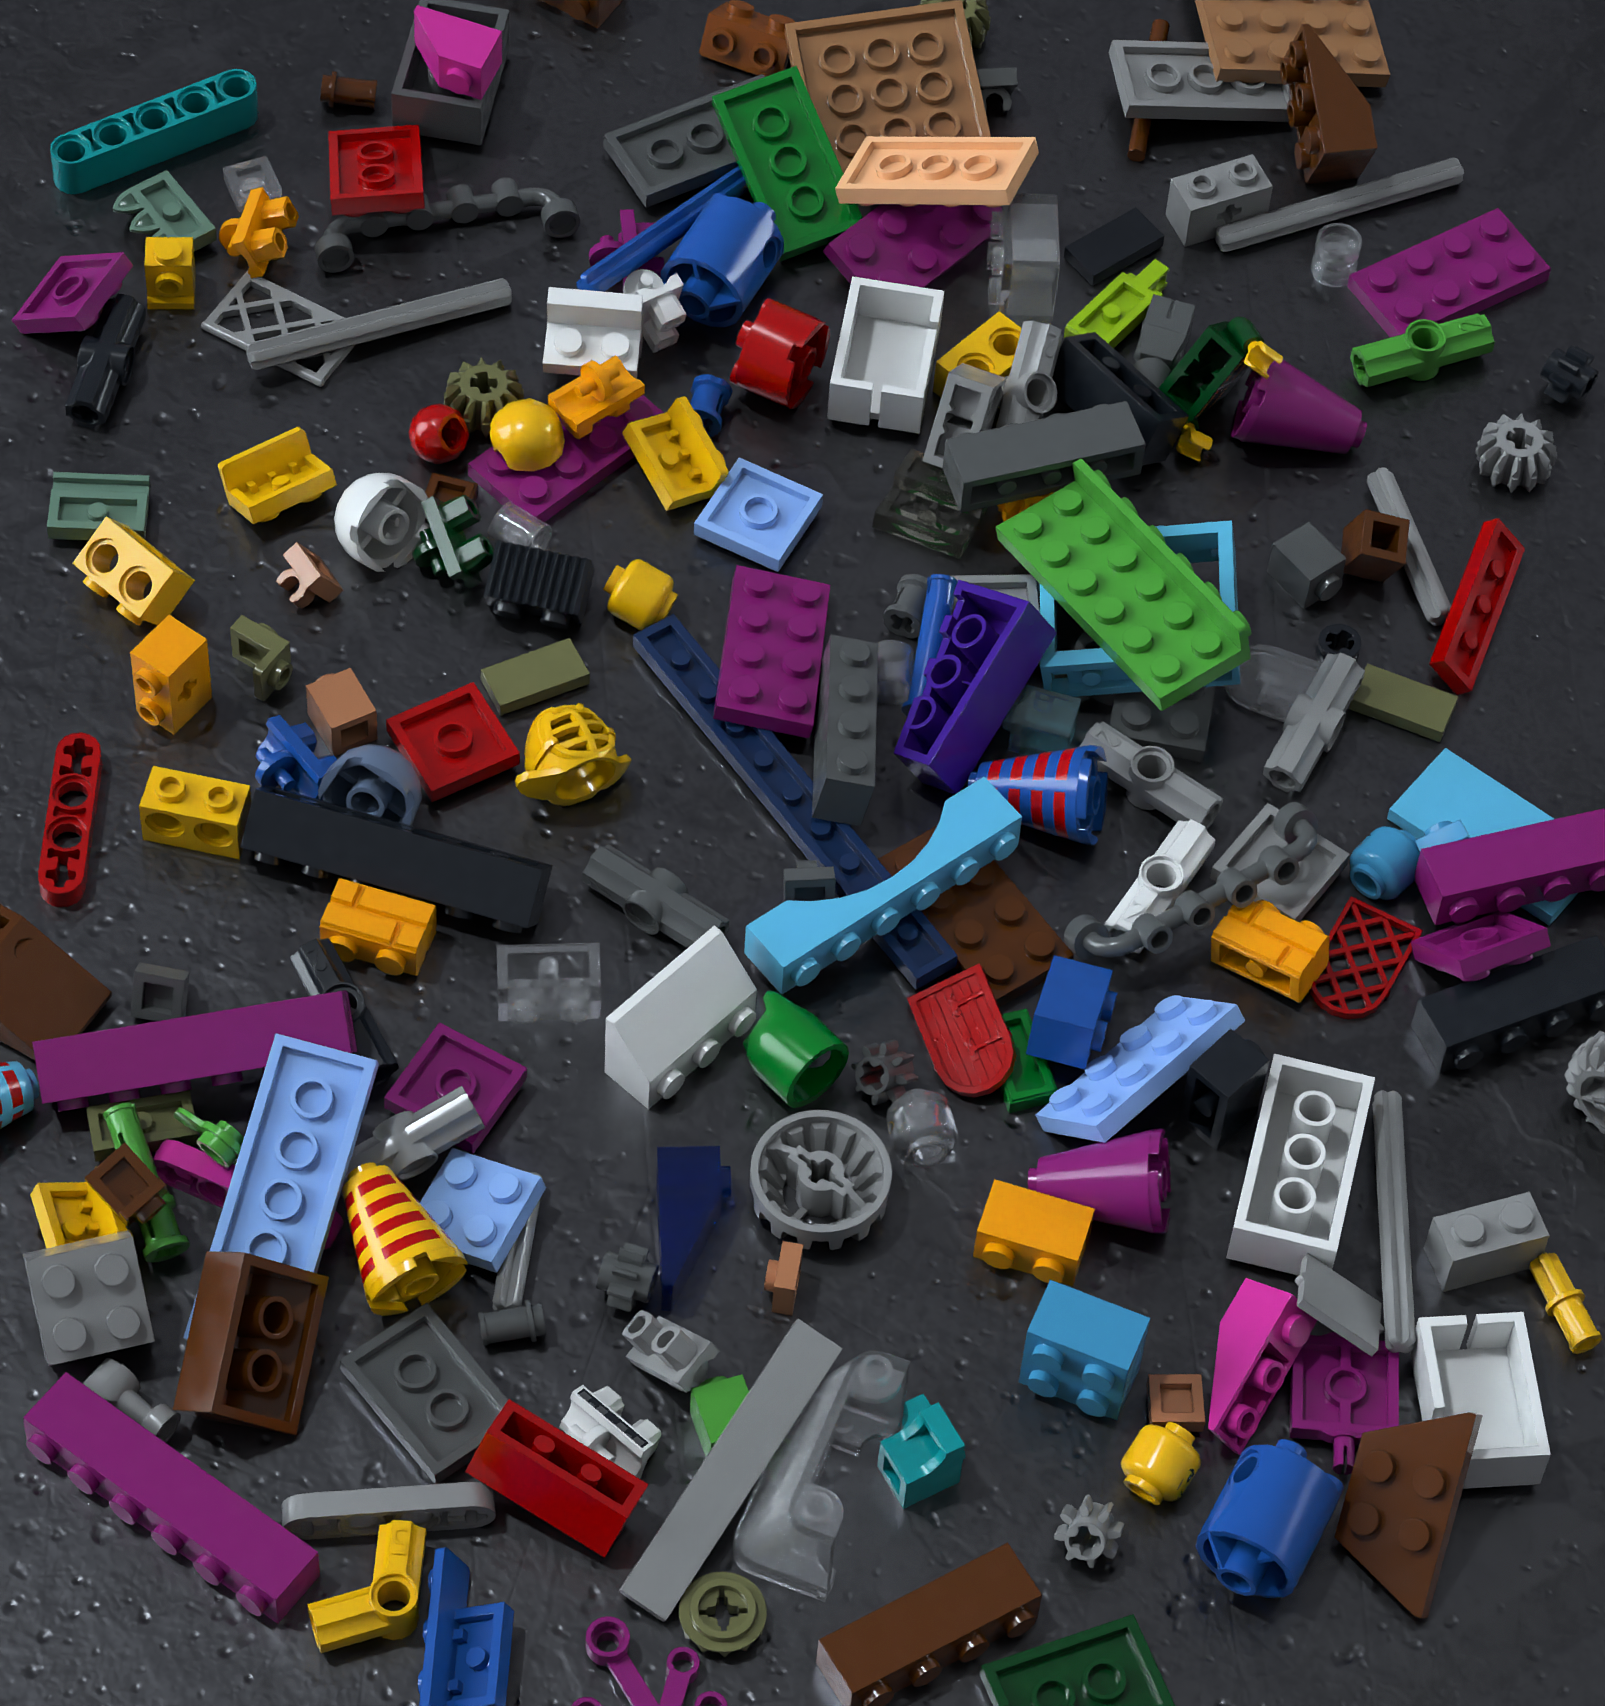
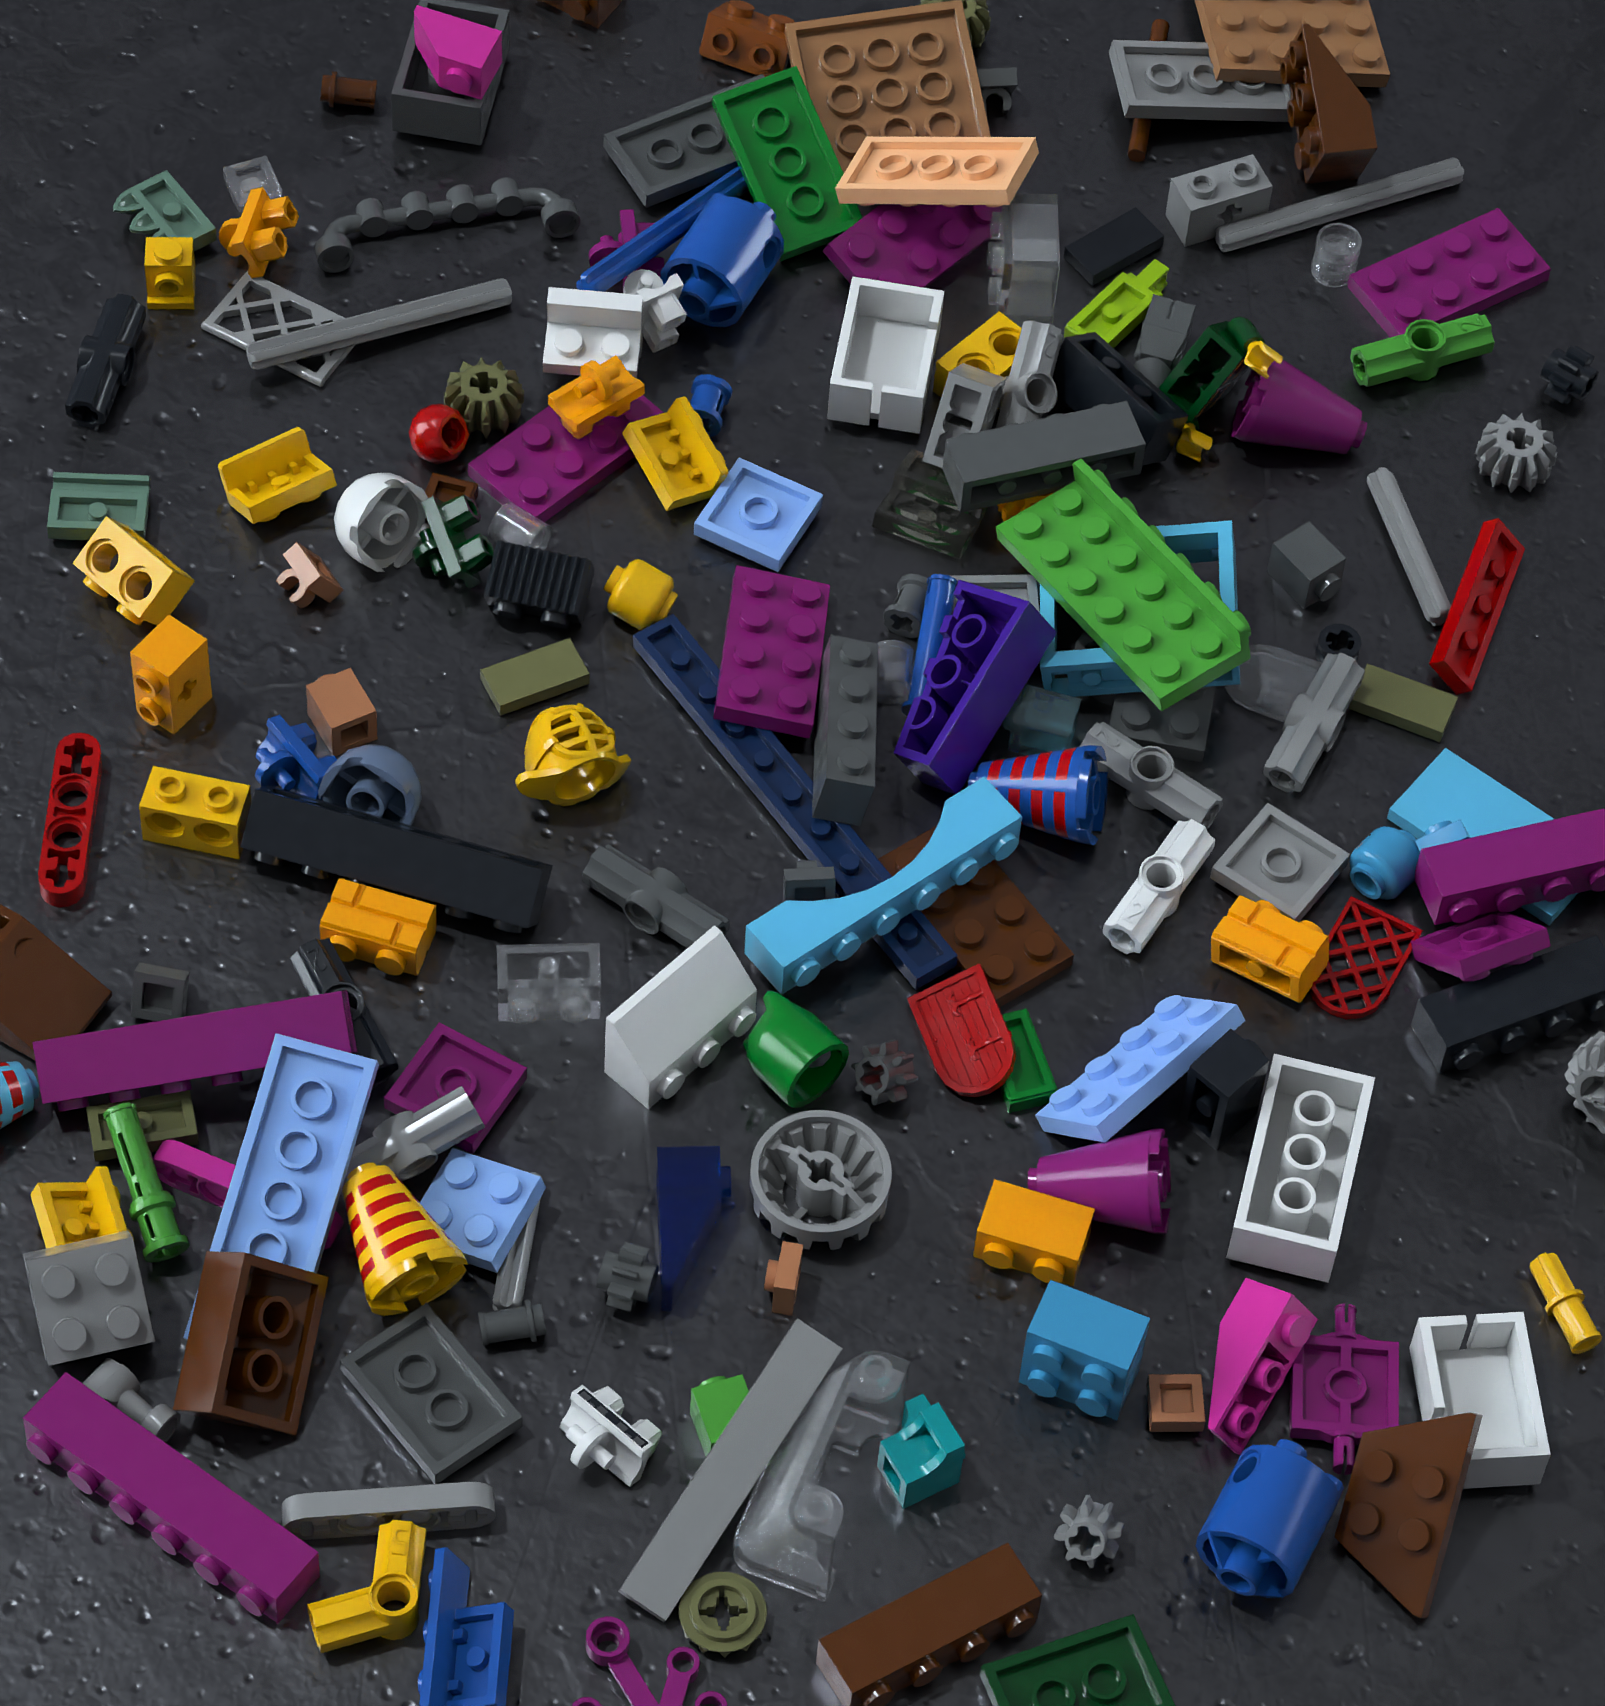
(73, 293): magenta plate -> none
(128, 1186): reddish brown bracket -> none
(154, 131): teal beam -> none
(218, 1141): bright green plate -> none
(264, 652): olive bracket -> none
(375, 170): red plate -> none
(453, 741): red plate -> none
(527, 435): yellow hair -> none
(556, 1478): red brick -> none
(668, 1351): light grey hips -> none
(780, 353): red brick -> none
(922, 1128): clear head -> none
(1071, 1012): blue brick -> none
(1160, 1462): yellow head -> none
(1292, 823): dark grey bar -> none
(1339, 1304): light grey piece -> none
(1375, 545): reddish brown brick -> none
(1393, 1222): light grey axle -> none
(1485, 1241): light grey brick -> none

